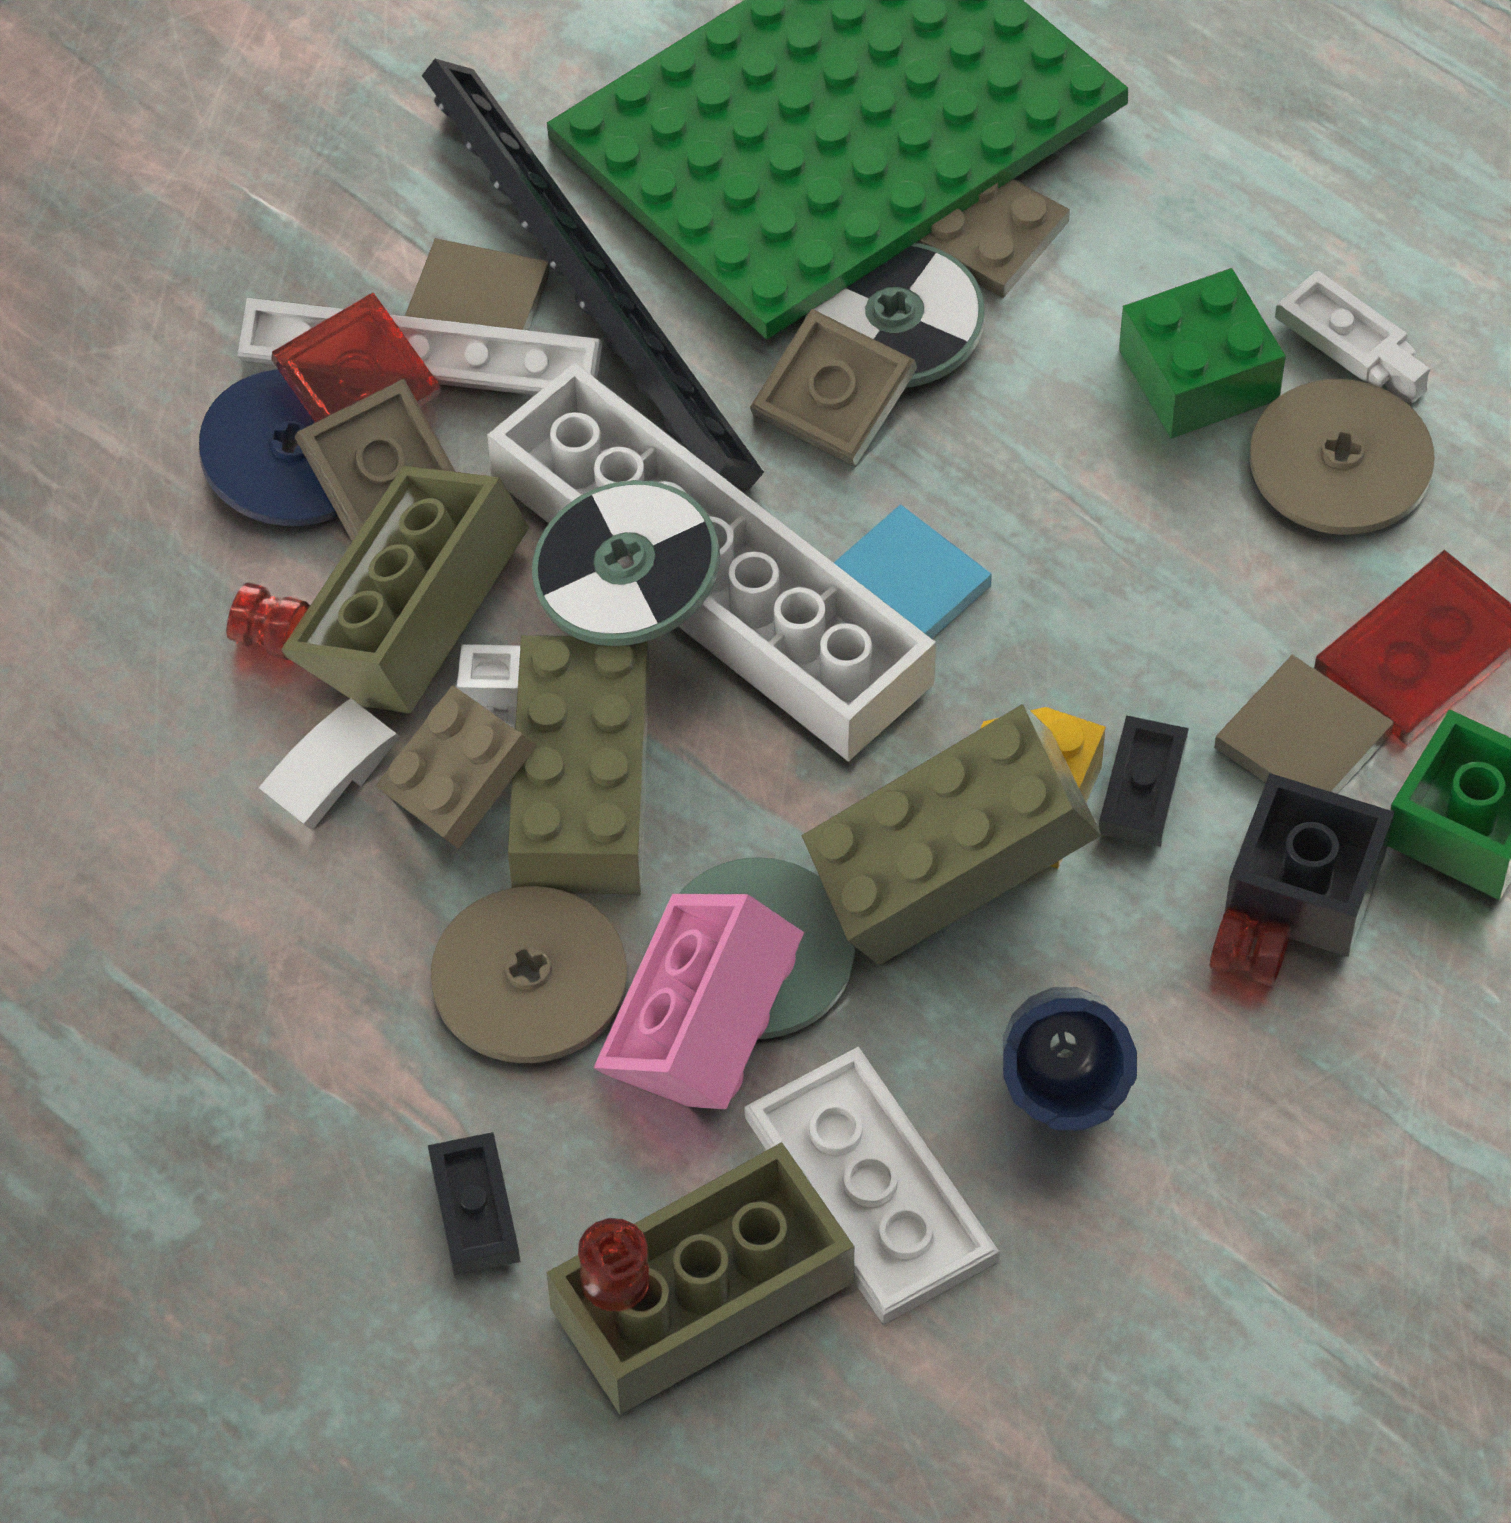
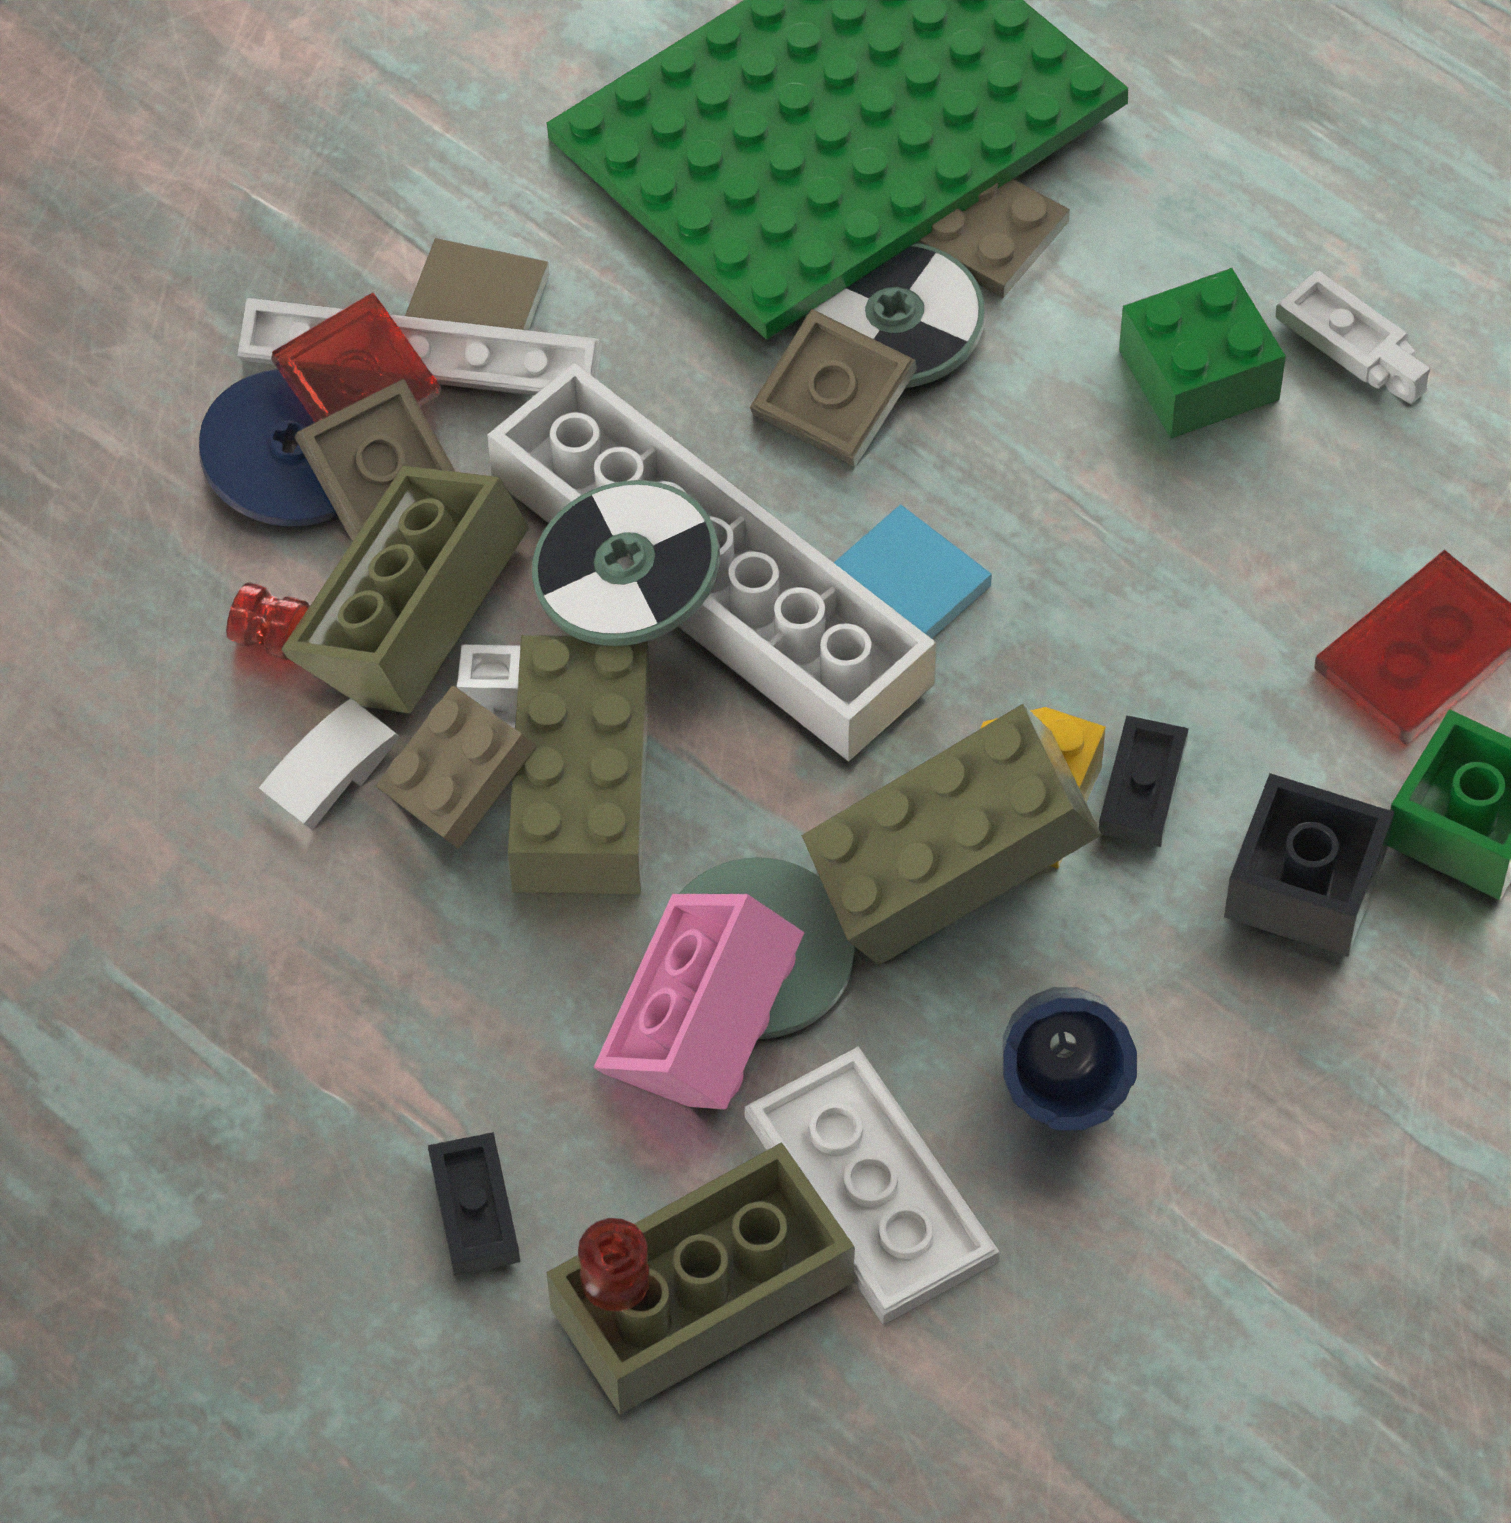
(504, 1013): dark tan piece -> none
(592, 274): black plate -> none
(1236, 940): clear red wheel -> none
(1304, 729): dark tan tile -> none
(1385, 466): dark tan piece -> none

